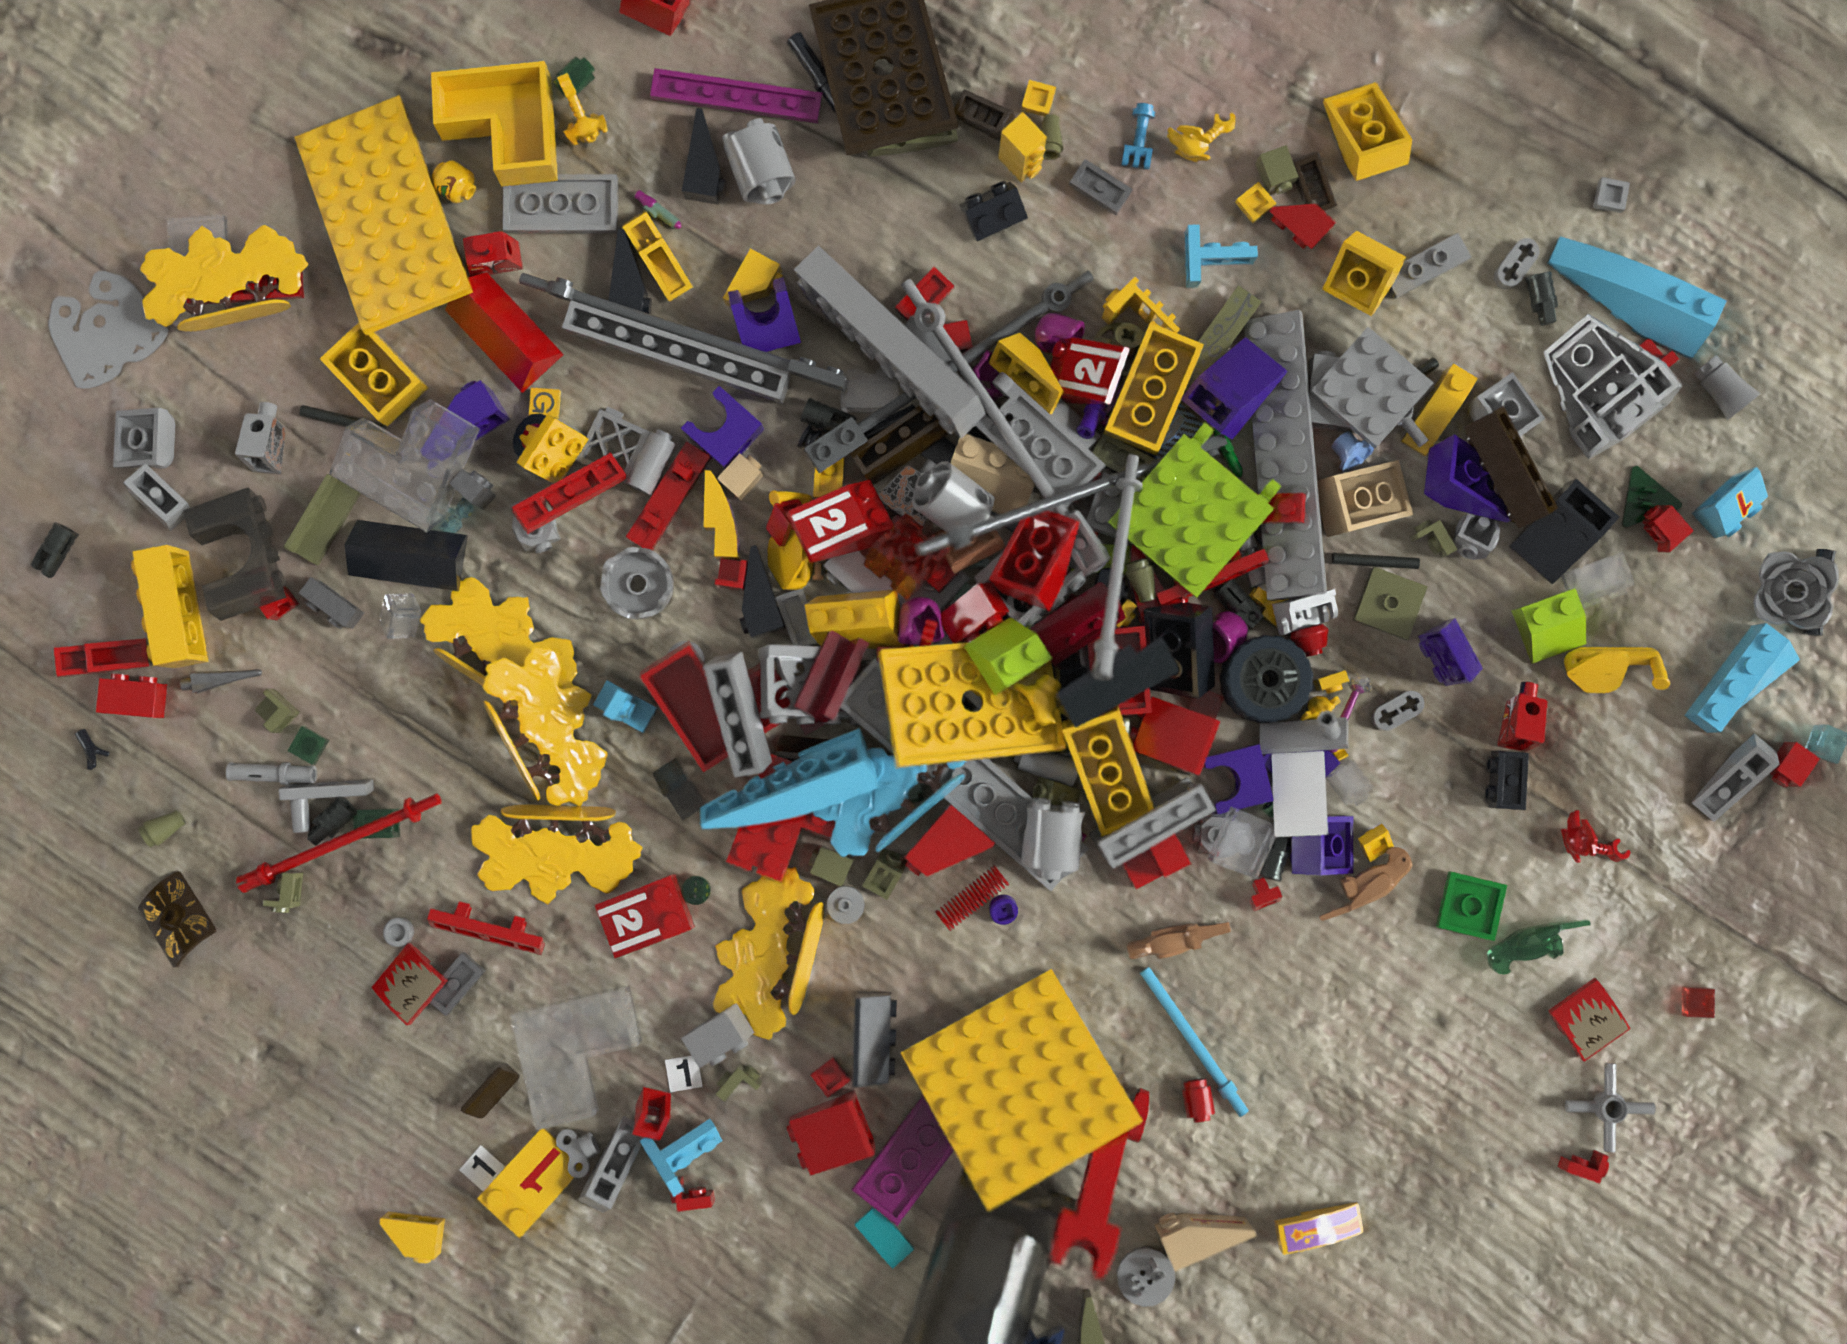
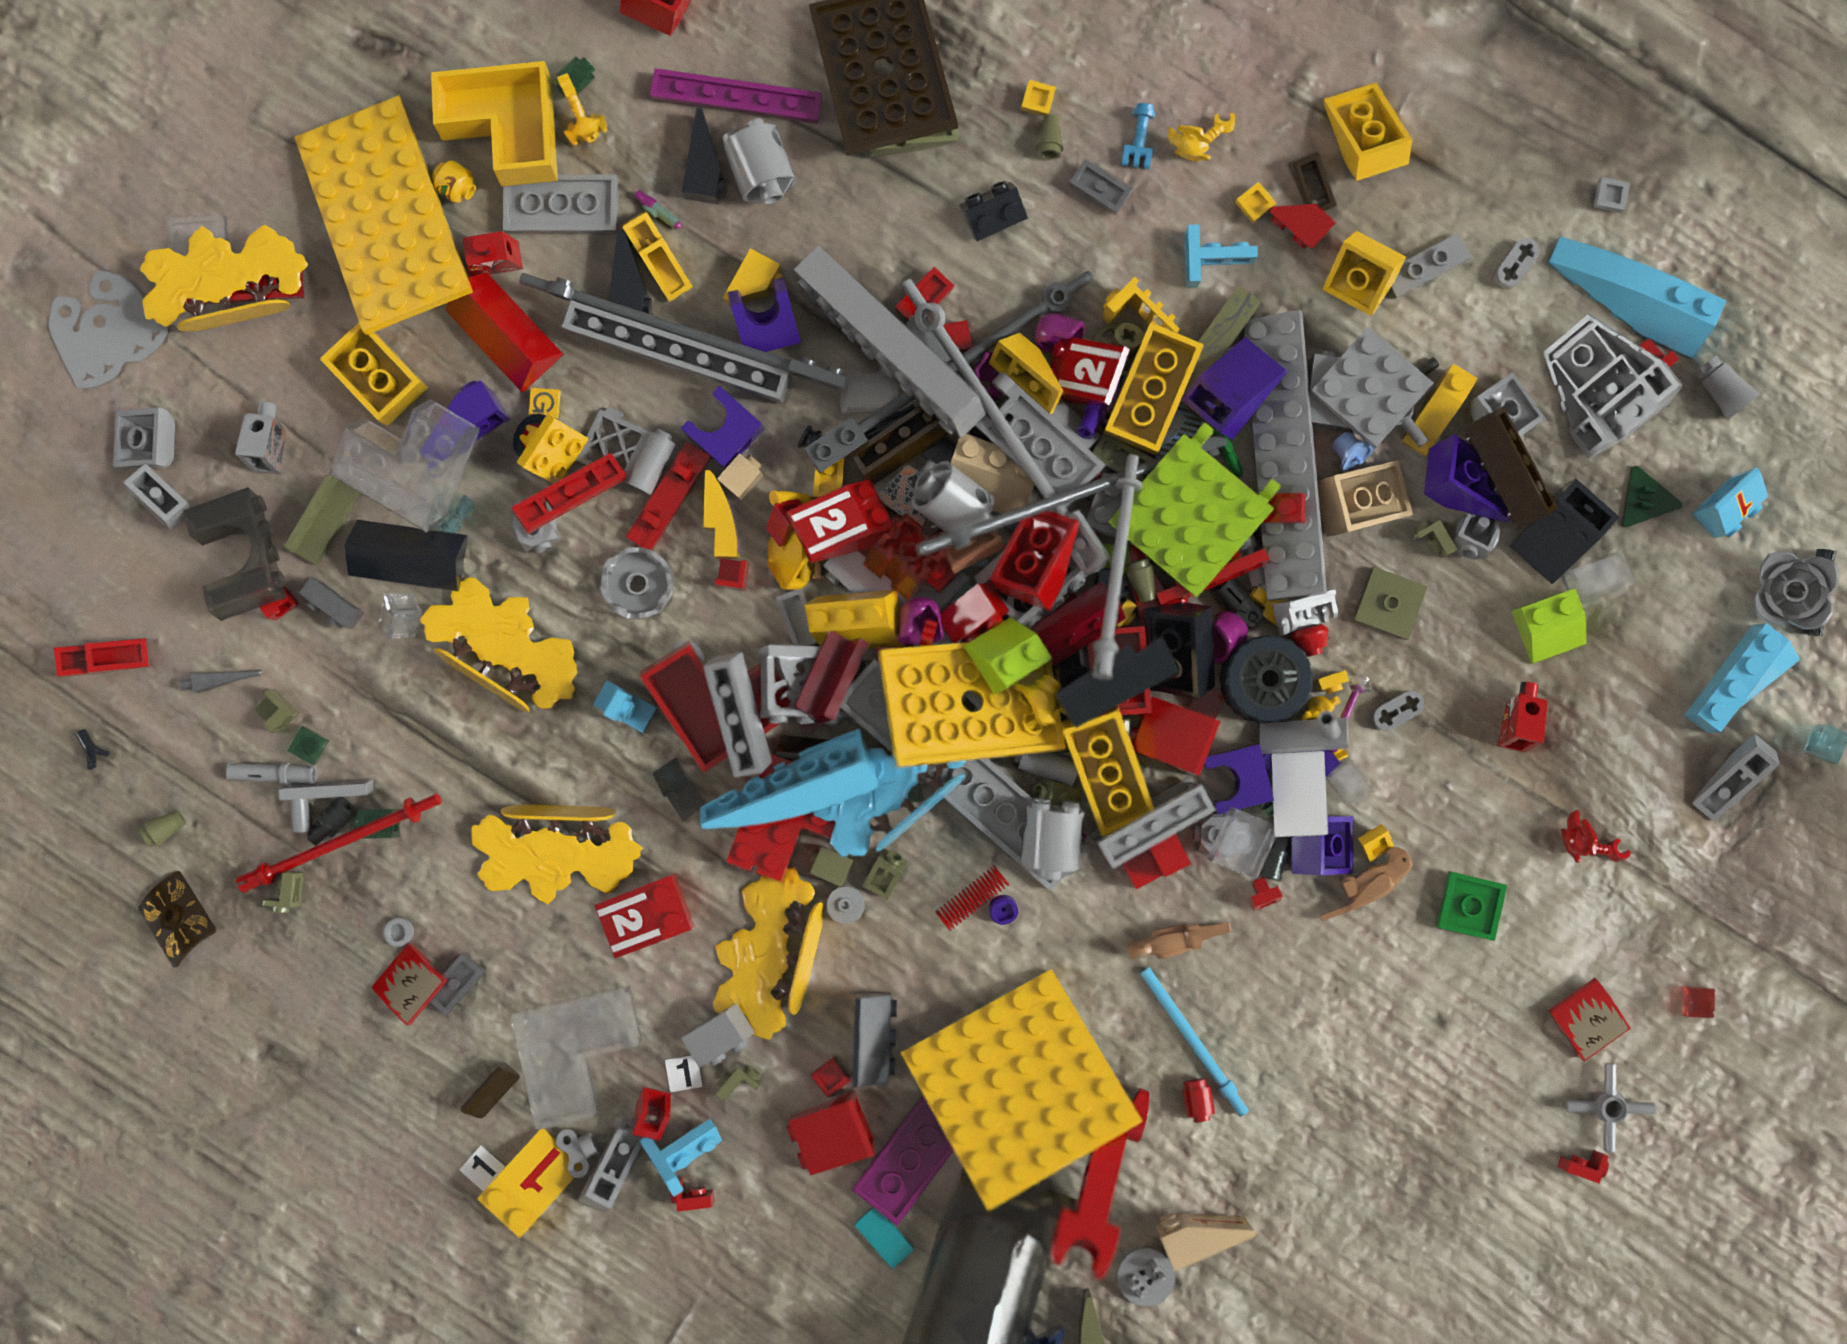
(54, 549): pearl dark grey hinge -> none
(131, 697): red brick -> none
(169, 607): yellow brick -> none
(330, 417): pearl dark grey bar -> none
(415, 1235): yellow slope -> none
(463, 925): red hinge -> none
(473, 488): flat silver piece -> none
(547, 720): yellow plant -> none
(696, 890): clear green tile -> none
(759, 602): black slope -> none
(812, 65): black pin -> none
(821, 415): pearl dark grey hinge -> none
(946, 843): red slope -> none
(990, 129): dark brown slope -> none
(1022, 148): yellow brick -> none
(1277, 170): olive brick -> none
(1318, 1228): slope -> none
(1375, 560): pearl dark grey bar -> none
(1450, 653): dark purple slope -> none
(1507, 780): black bracket -> none
(1530, 944): clear green animal -> none
(1543, 297): pearl dark grey hinge -> none
(1605, 667): yellow piece -> none
(1666, 527): red window -> none
(1794, 765): red brick -> none

